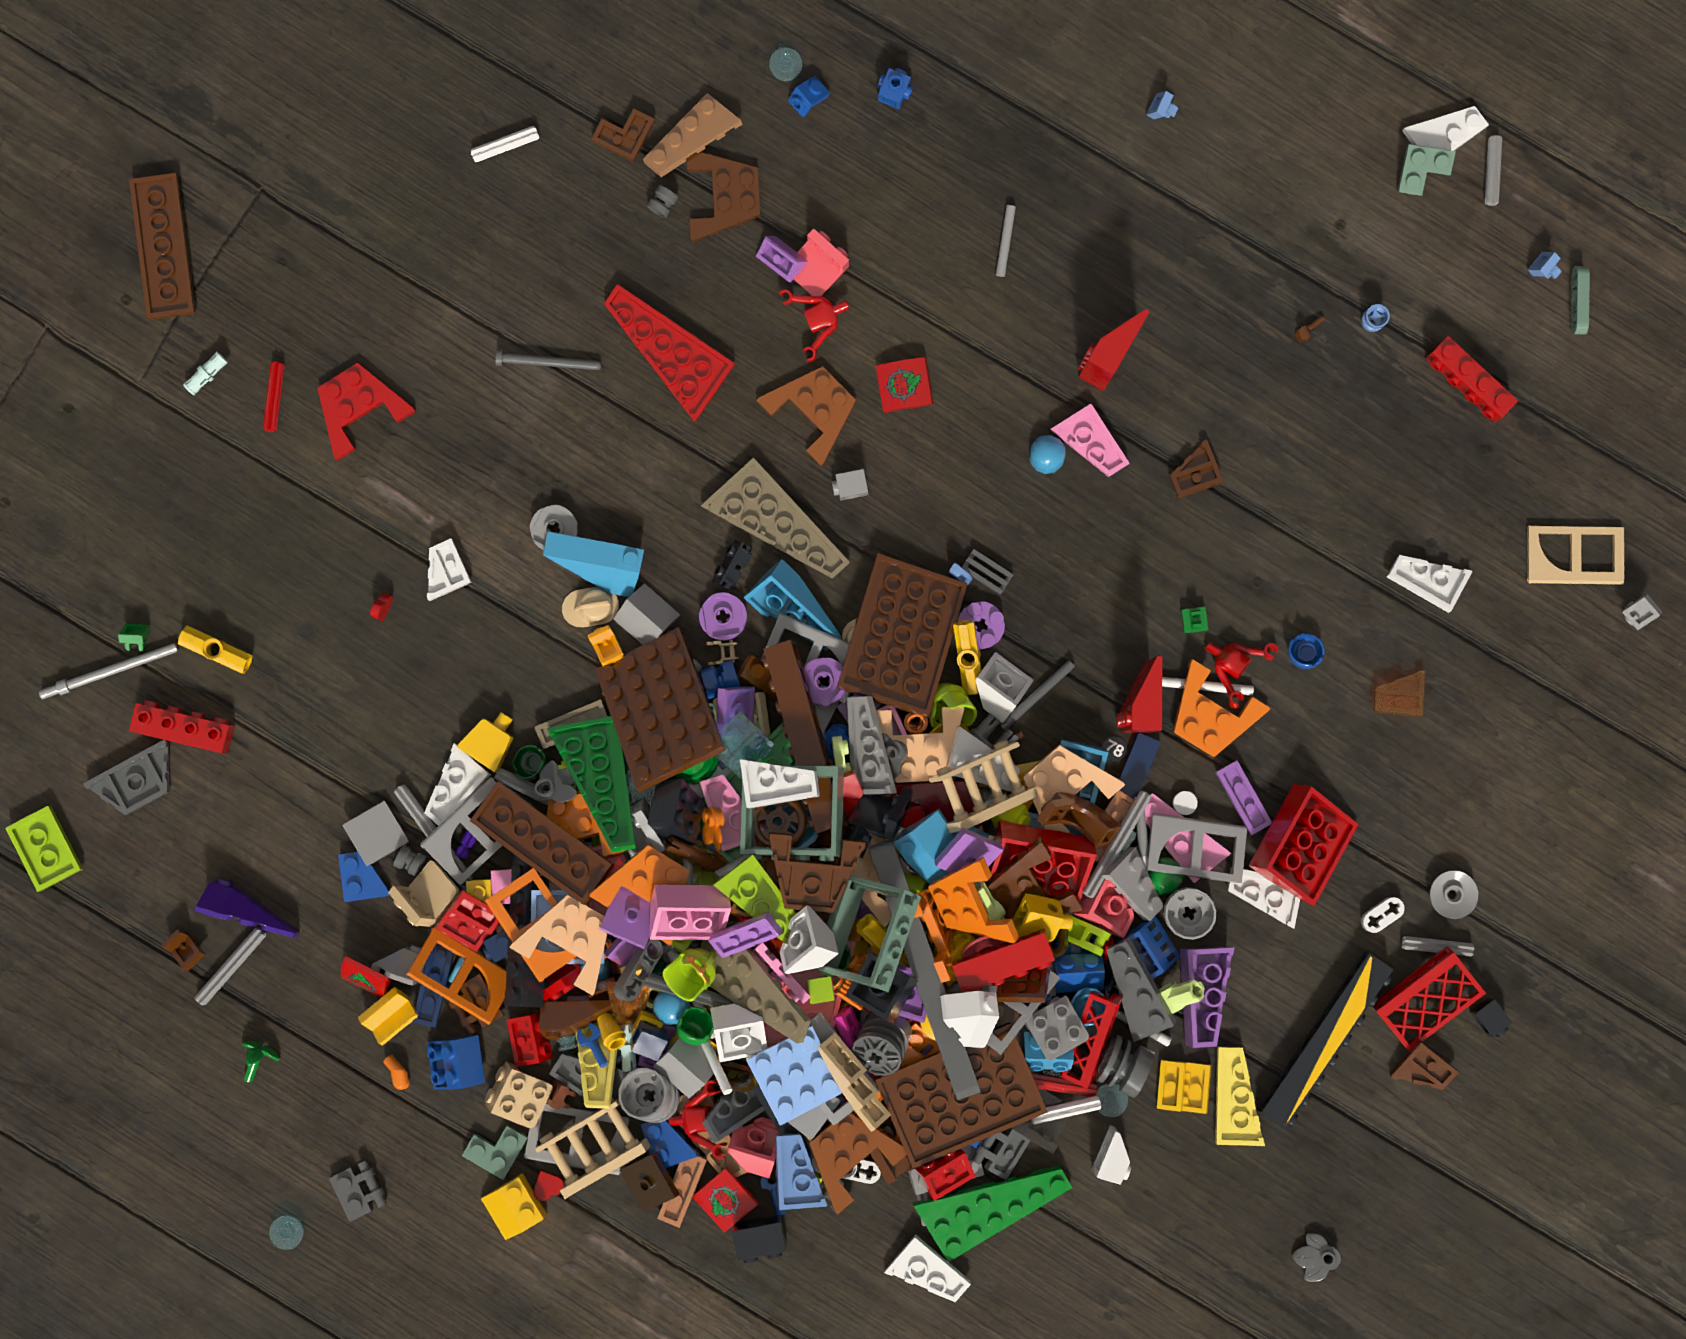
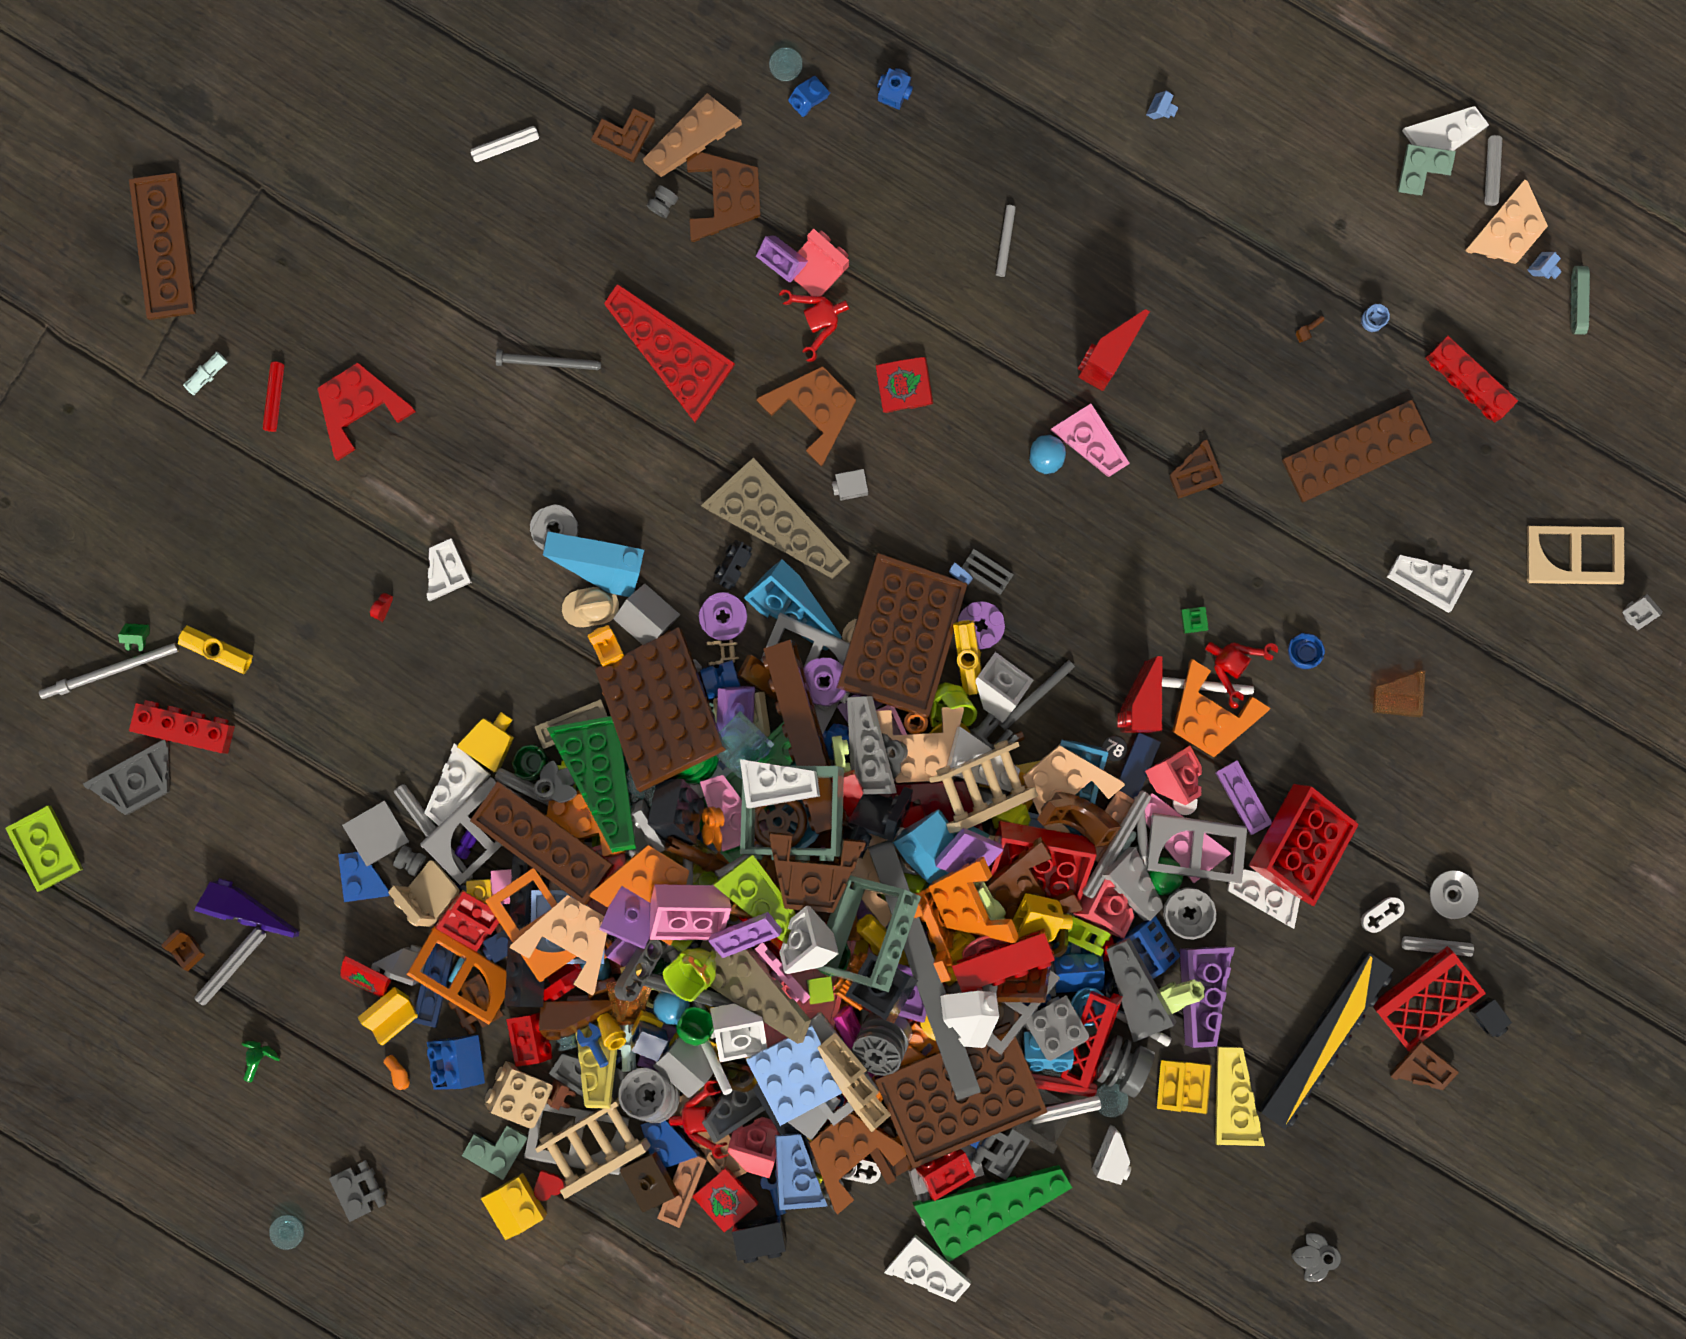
(1177, 776): none -> coral slope
(1357, 451): none -> reddish brown plate
(1511, 228): none -> light nougat wing

